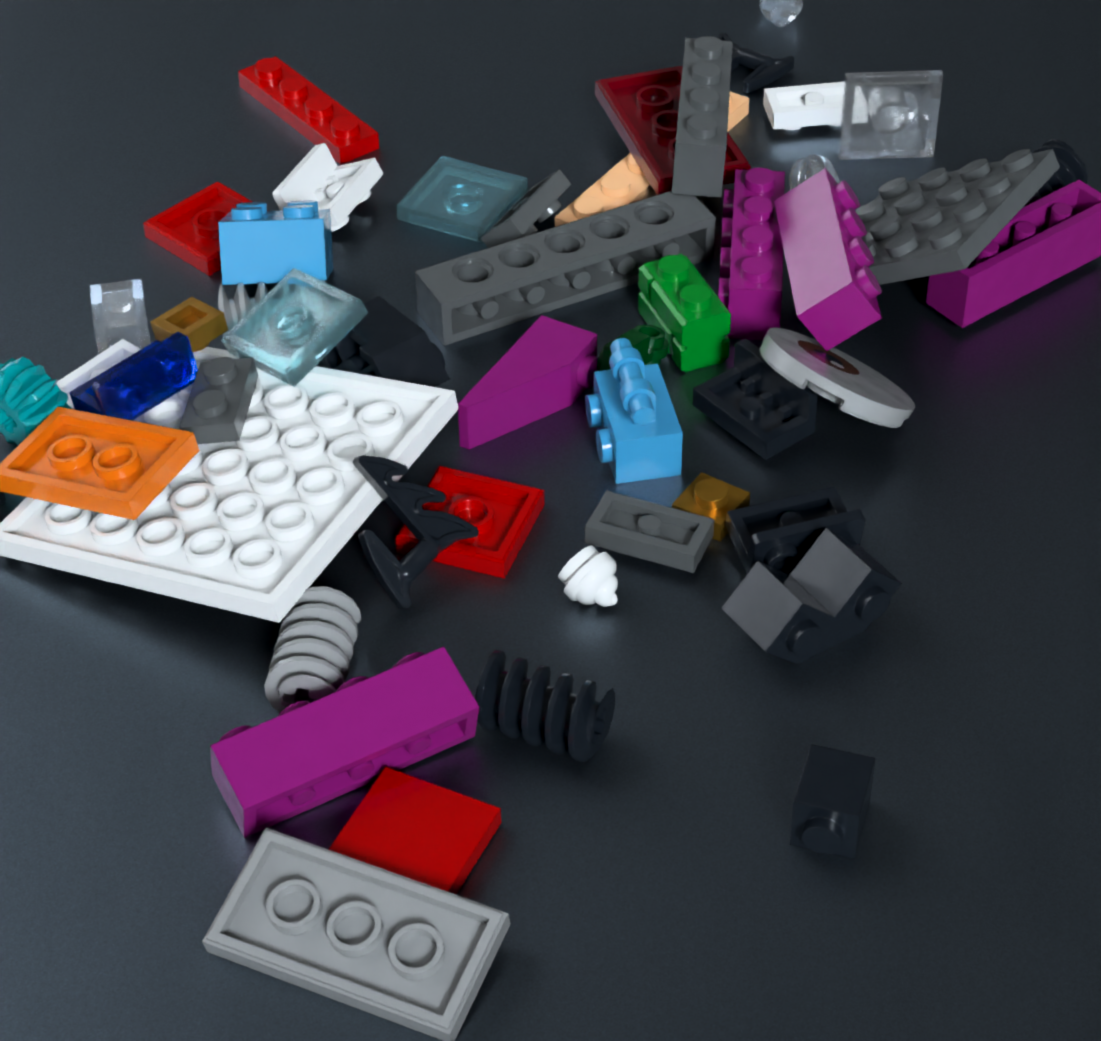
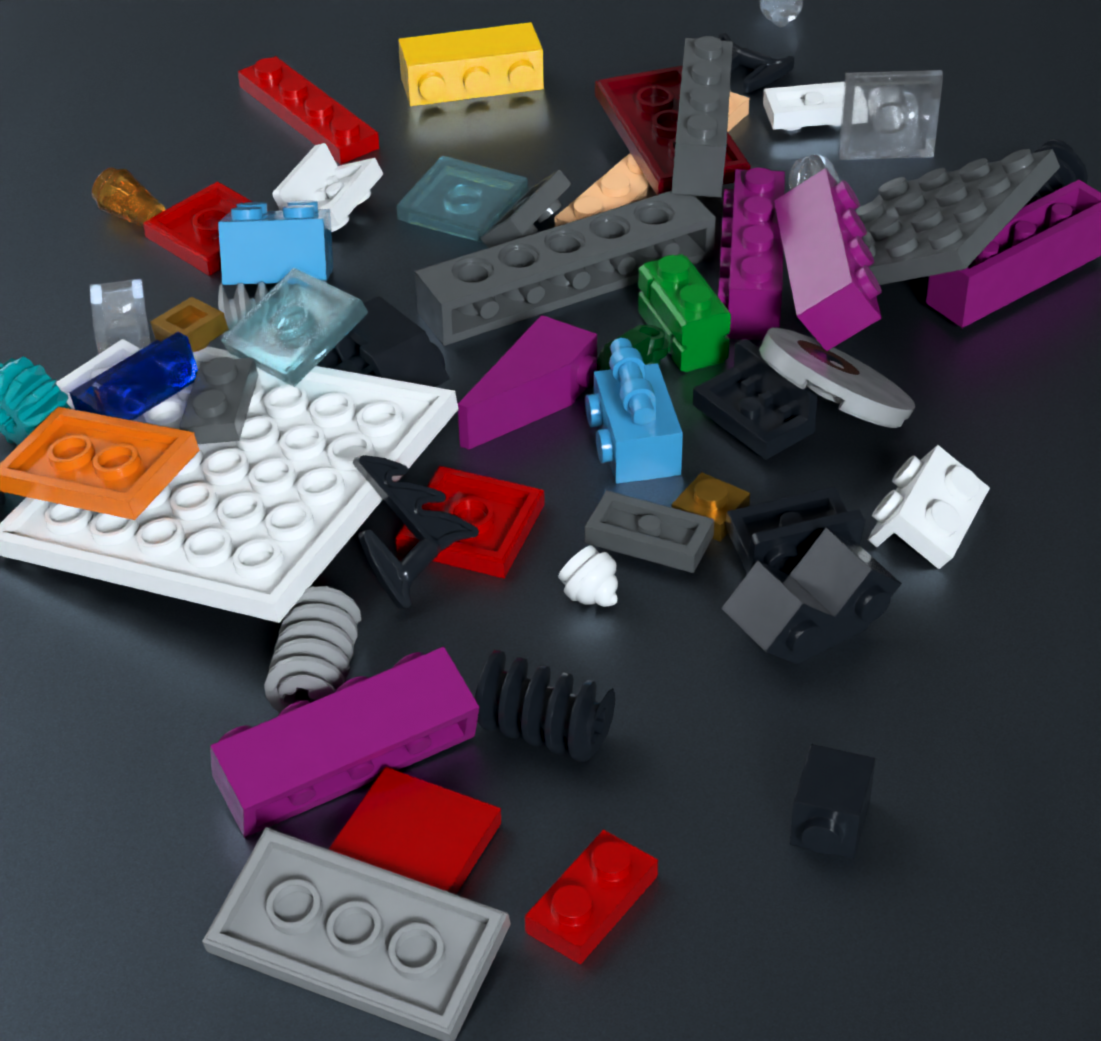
(124, 196): none -> clear orange cone
(471, 64): none -> yellow brick
(591, 896): none -> red plate
(930, 506): none -> white bracket

